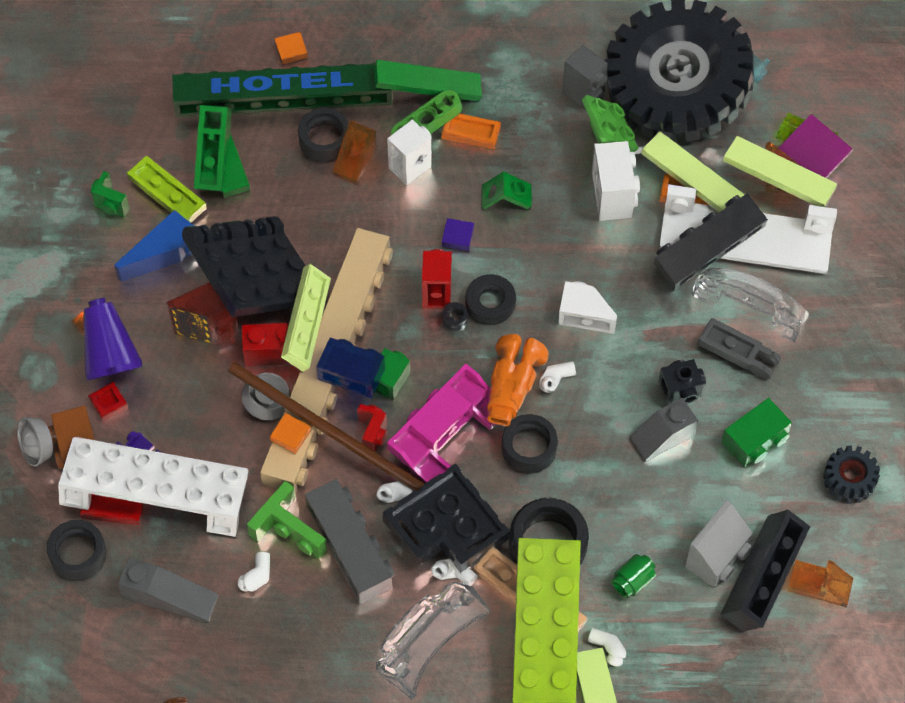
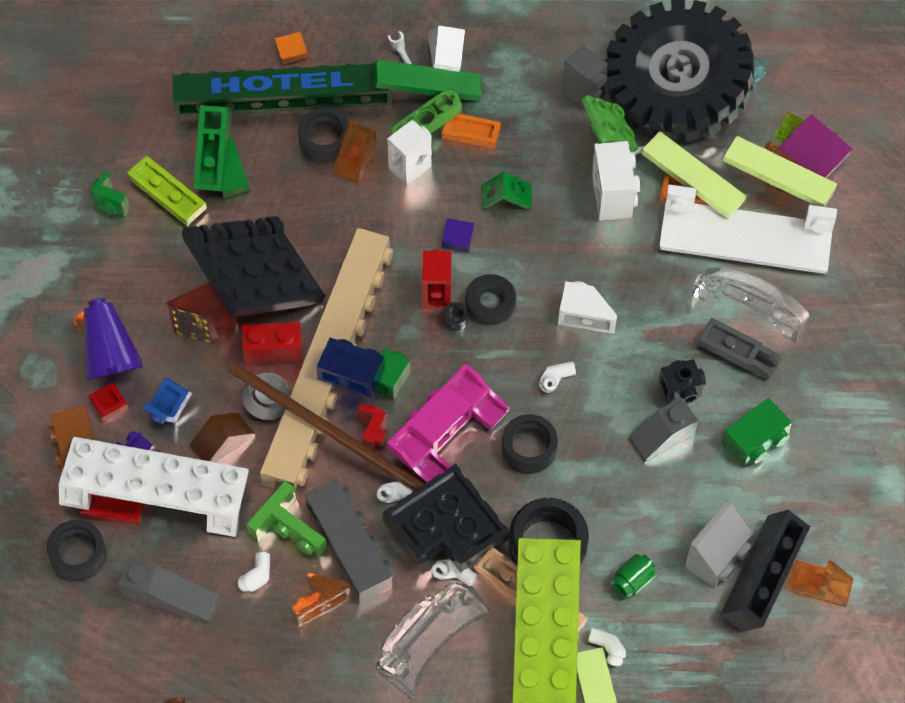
(34, 440): light grey hat -> none
(156, 250): blue slope -> none
(168, 402): none -> blue bracket
(221, 436): none -> reddish brown slope
(290, 433): orange tile -> none
(306, 317): yellowish green tile -> none
(327, 596): none -> clear orange slope
(399, 46): none -> white hand
(446, 47): none -> white slope
(512, 381): orange piece -> none
(709, 241): black brick -> none
(855, 488): black bush -> none

